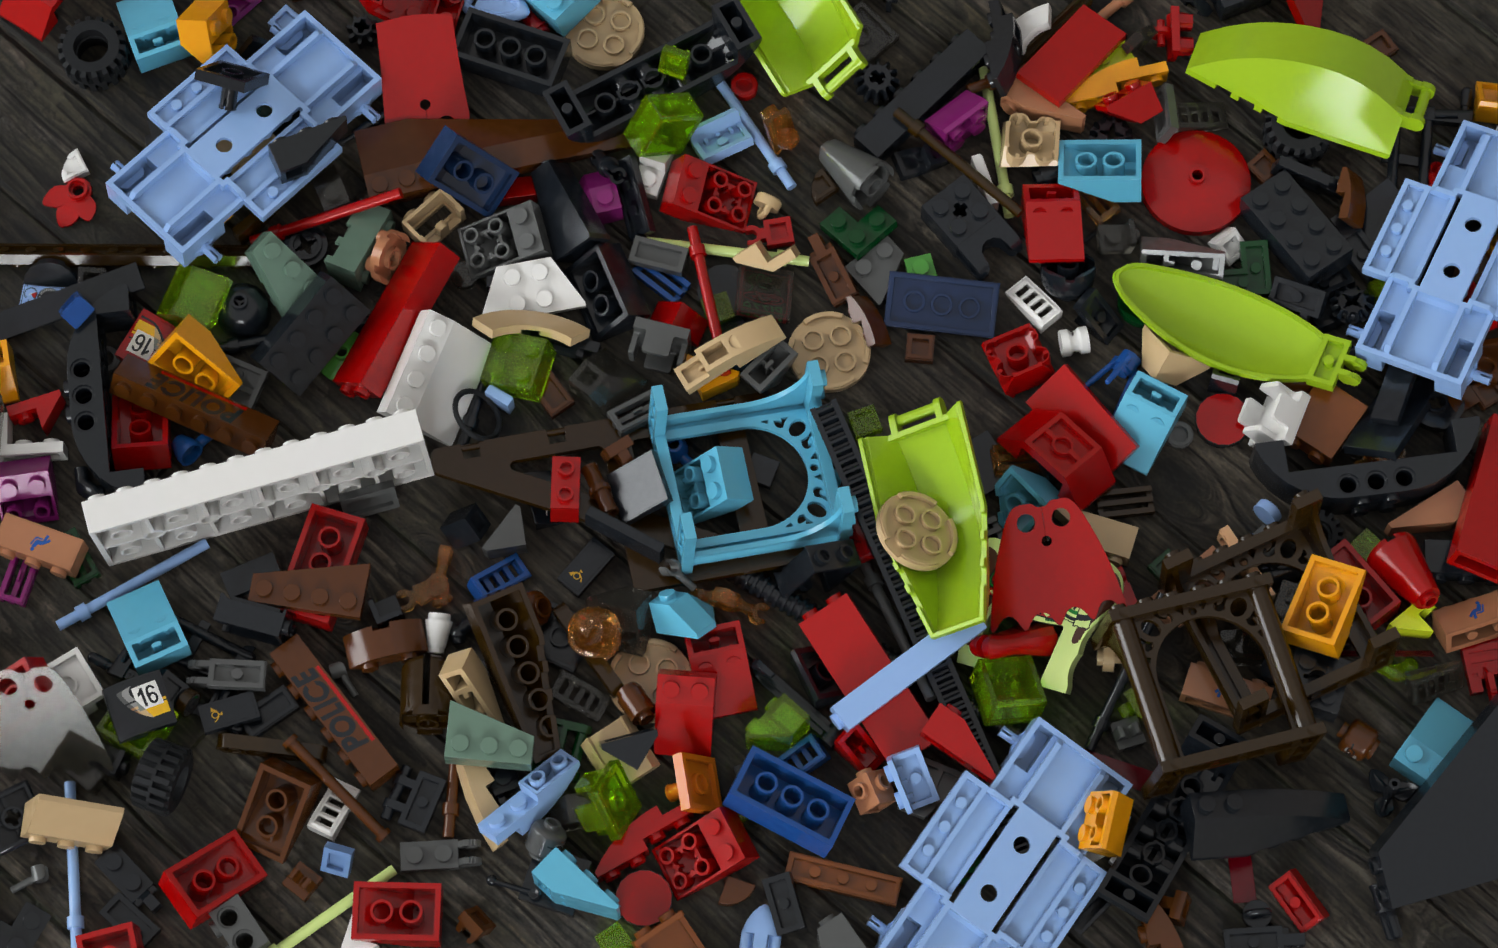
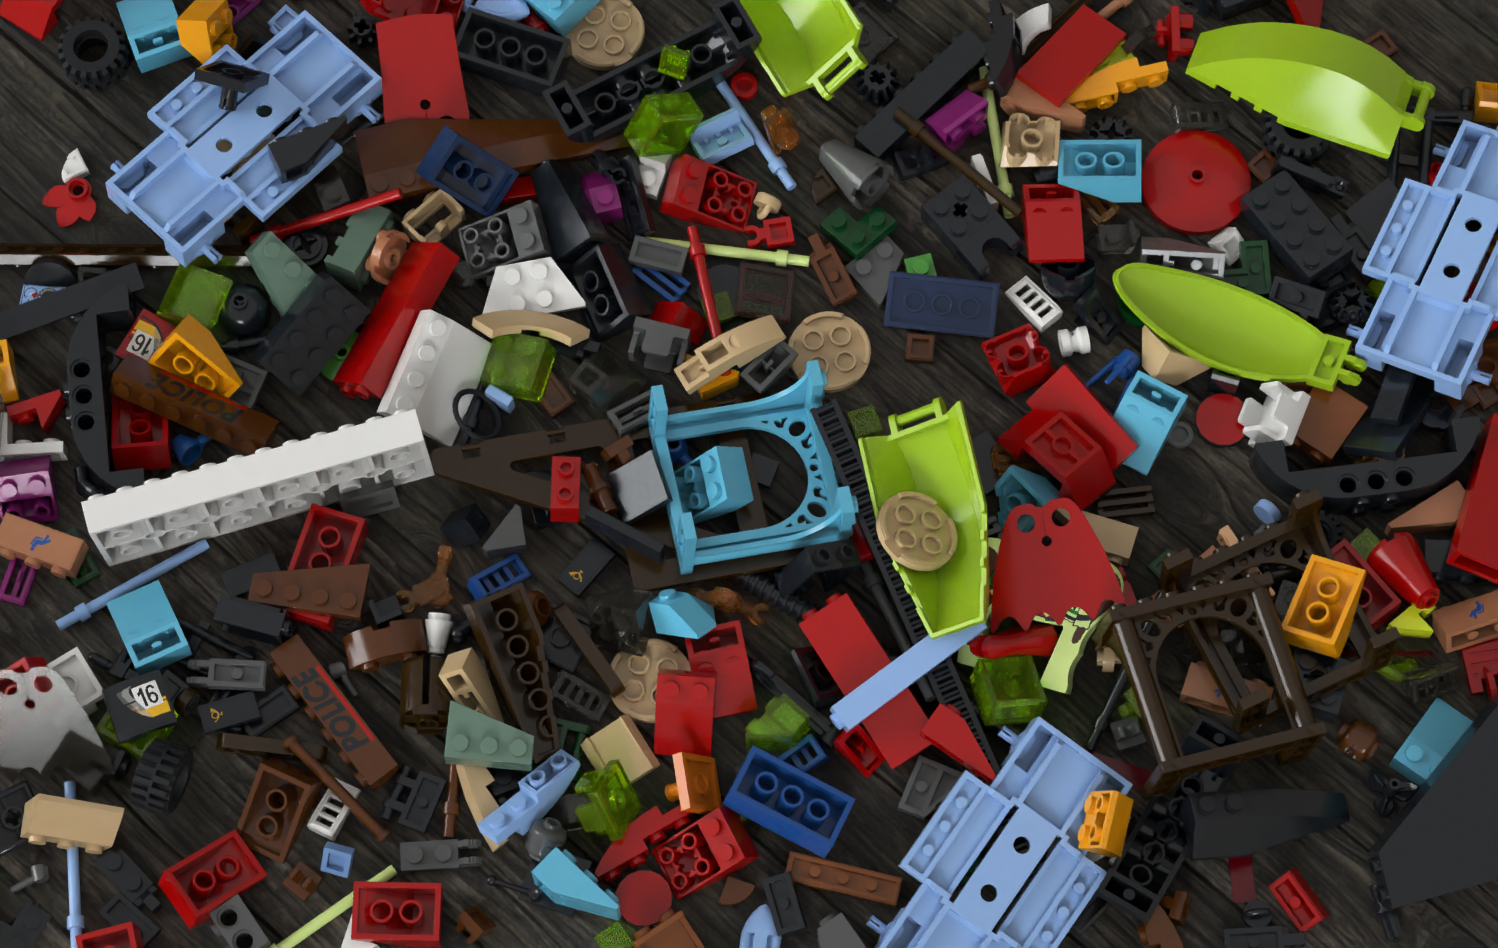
(76, 310): blue slope -> none
(594, 633): clear orange piece -> none
(630, 747): black slope -> none
(636, 704): reddish brown brick -> none
(675, 571): dark grey hand -> none
(758, 257): tan slope -> none
(864, 312): reddish brown slope -> none
(871, 791): nougat brick -> none
(911, 779): light blue bracket -> none
(1133, 103): red slope -> none
(1166, 121): dark grey tile -> none
(1352, 190): reddish brown slope -> none

